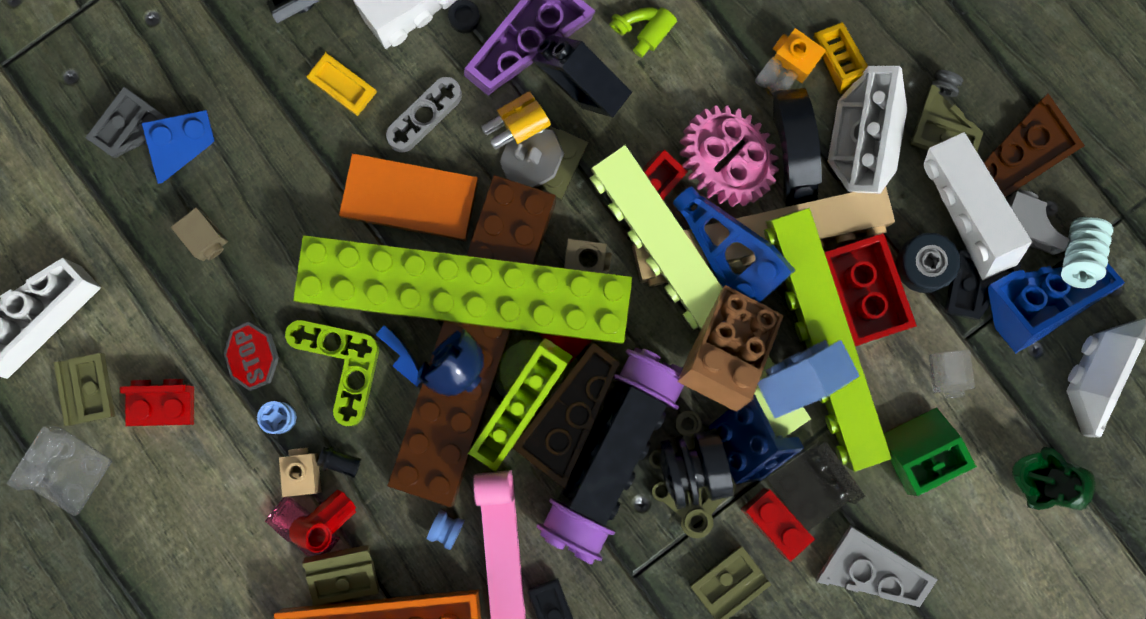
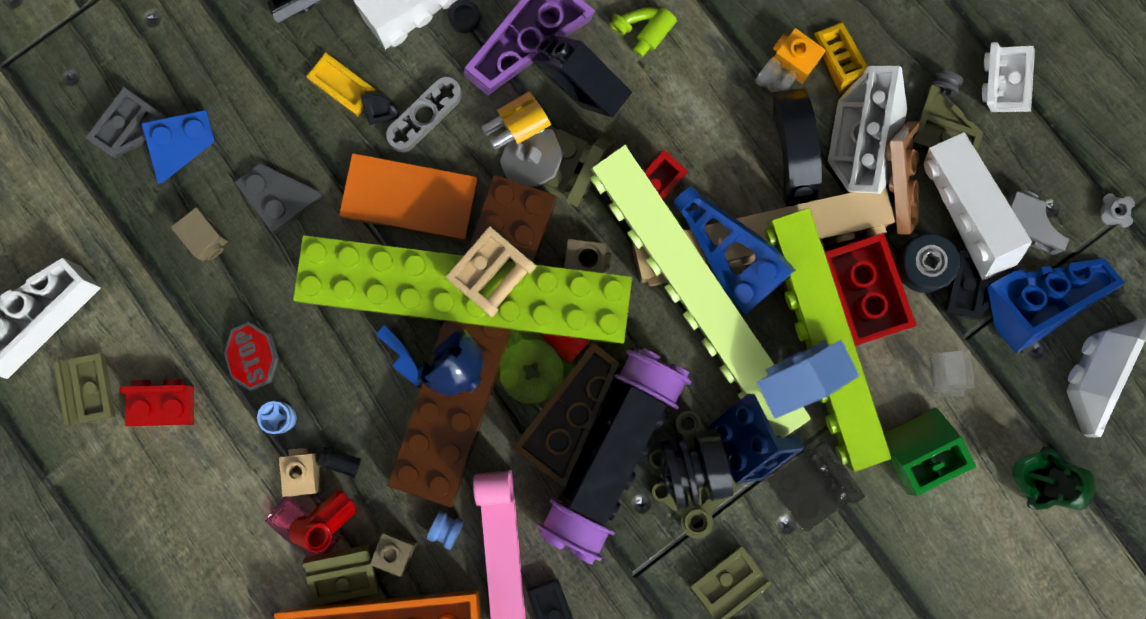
(60, 469): clear bracket -> none
(276, 196): none -> dark grey wing
(352, 363): lime beam -> none
(378, 107): none -> black tile
(393, 553): none -> dark tan brick
(482, 264): none -> tan plate
(520, 404): lime brick -> none
(591, 156): none -> olive wing
(711, 139): bright pink gear -> none
(731, 349): medium nougat slope -> none
(777, 524): red brick -> none
(873, 568): light grey wing -> none
(901, 181): none -> medium nougat wing
(1009, 78): none -> white bracket
(1032, 147): reddish brown wing -> none
(1086, 252): light aqua piece -> none
(1108, 213): none -> light grey plate

